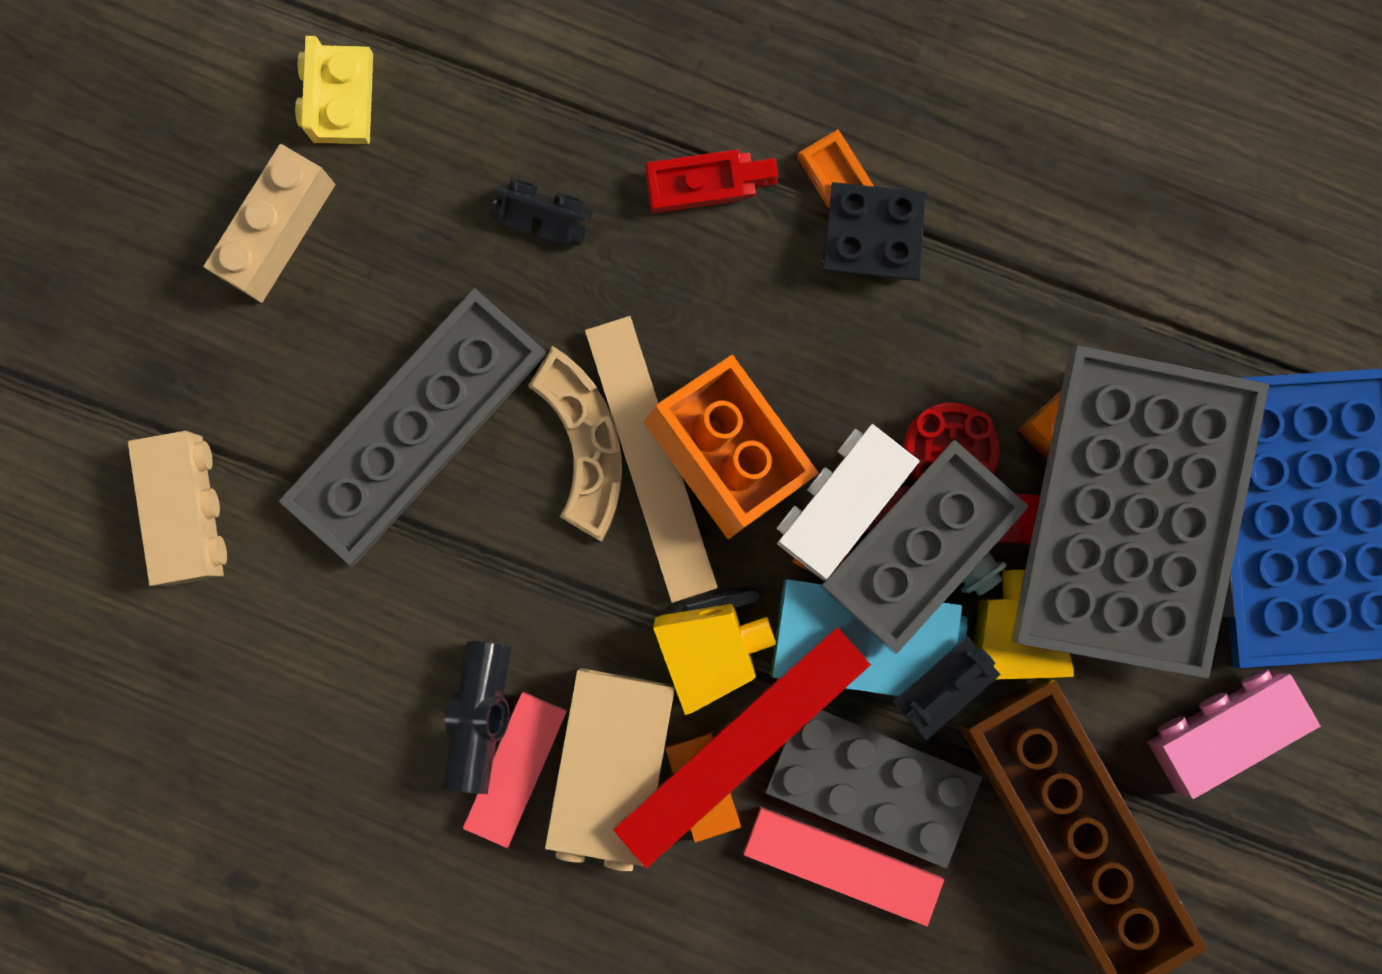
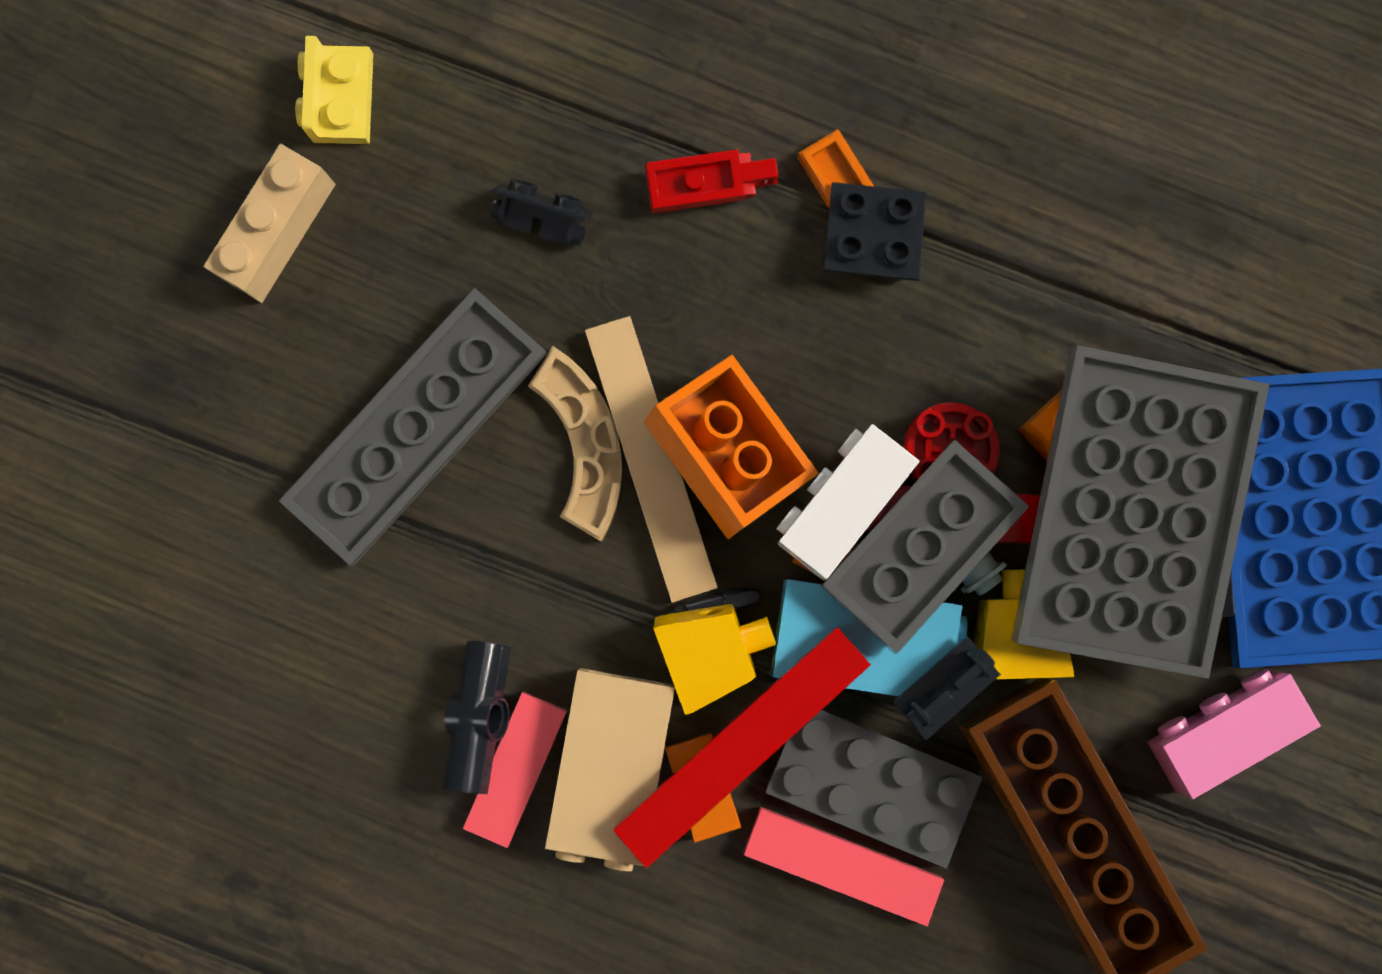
(177, 508): tan brick -> none

